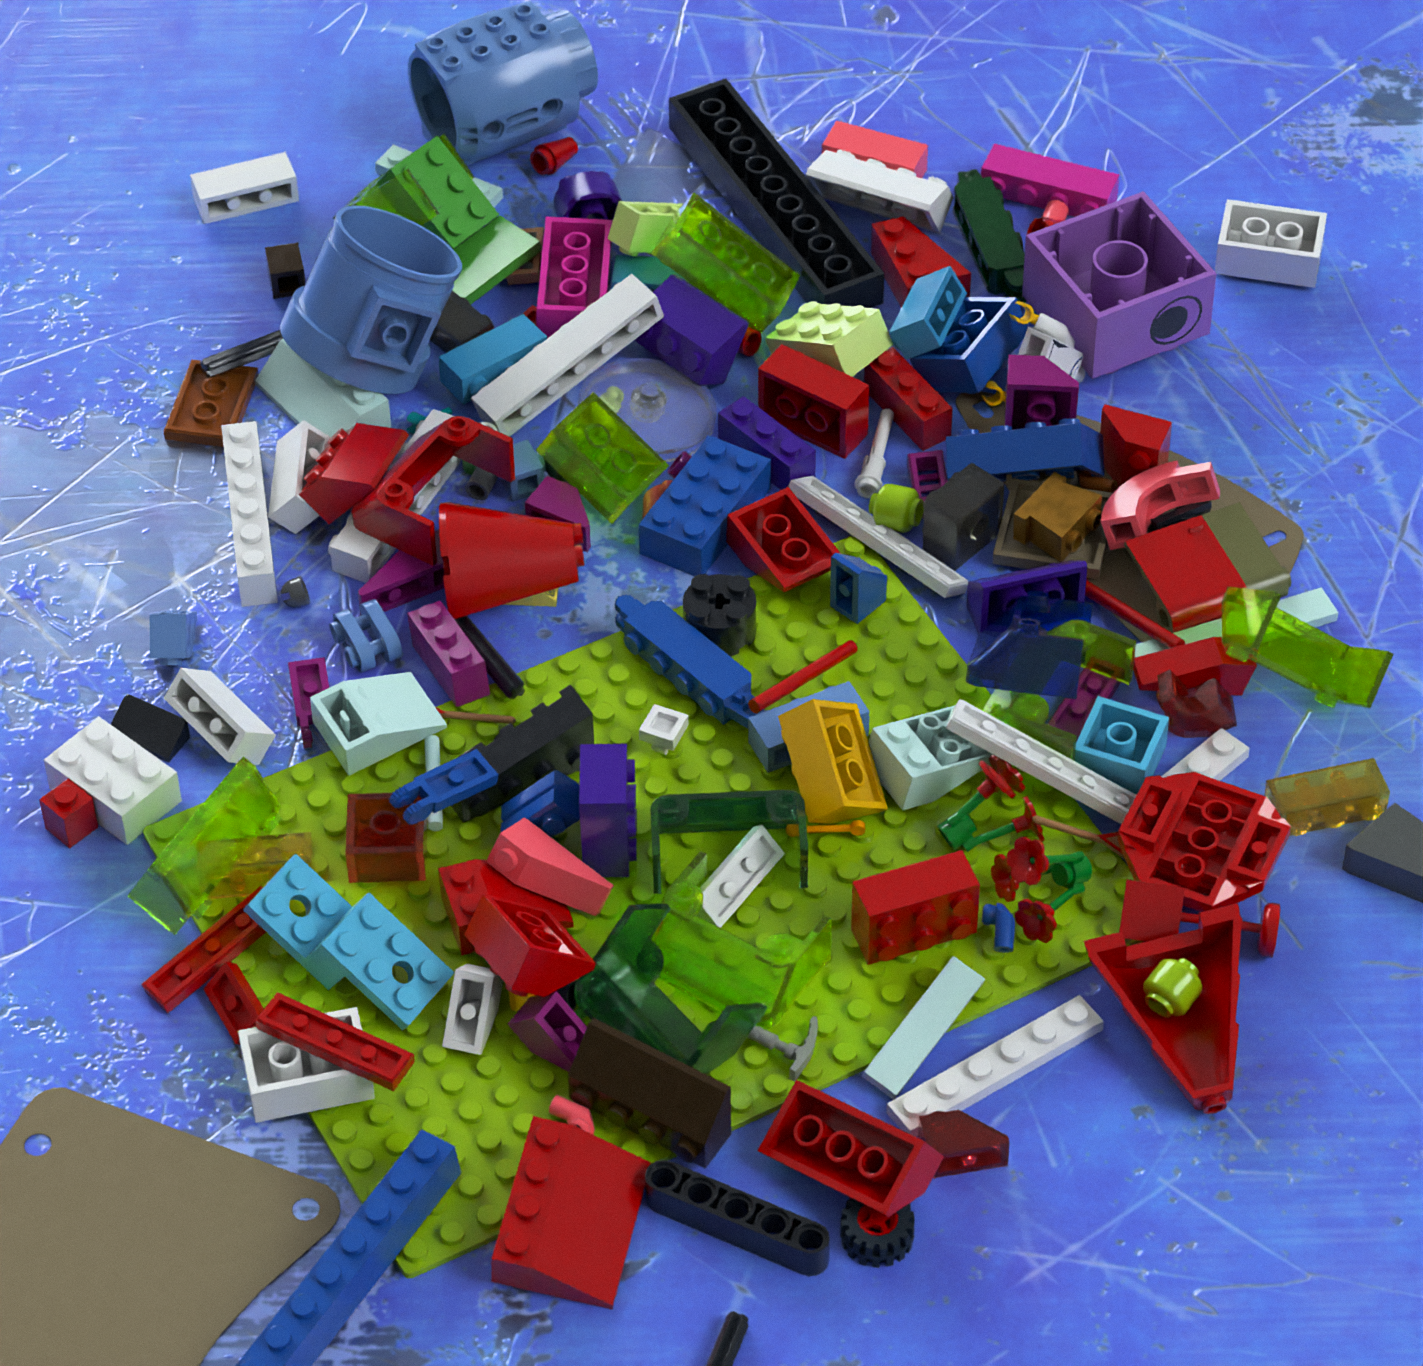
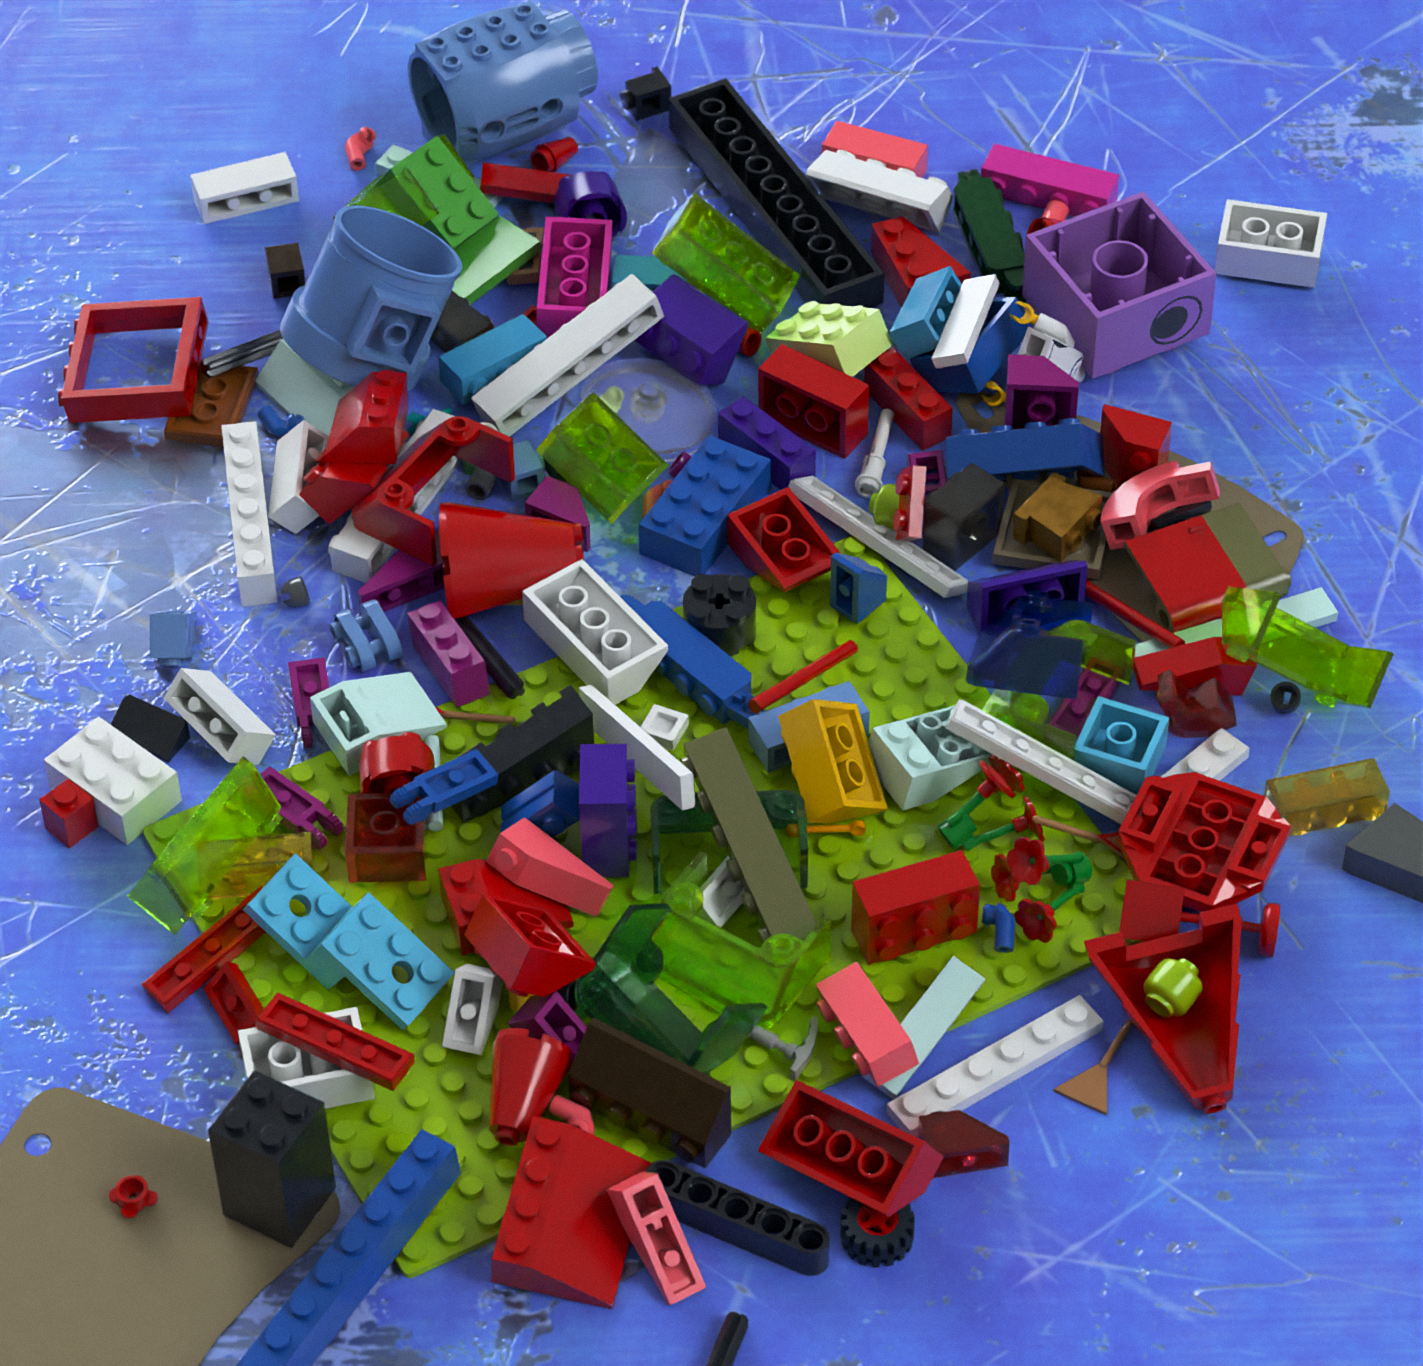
(128, 1187): none -> red plate
(139, 401): none -> red window
(272, 1158): none -> black brick
(275, 424): none -> blue arm
(301, 809): none -> magenta hinge
(357, 146): none -> coral arm
(370, 420): none -> red slope
(393, 762): none -> red brick
(519, 182): none -> red tile
(523, 1081): none -> red cone
(593, 631): none -> white slope
(640, 225): yellowish green brick -> none
(646, 95): none -> black brick
(650, 757): none -> white tile
(657, 1235): none -> coral slope
(747, 837): none -> olive brick
(865, 1025): none -> coral brick
(911, 492): none -> red plate
(965, 321): none -> white tile
(1091, 1085): none -> medium nougat piece
(1278, 695): none -> black hinge

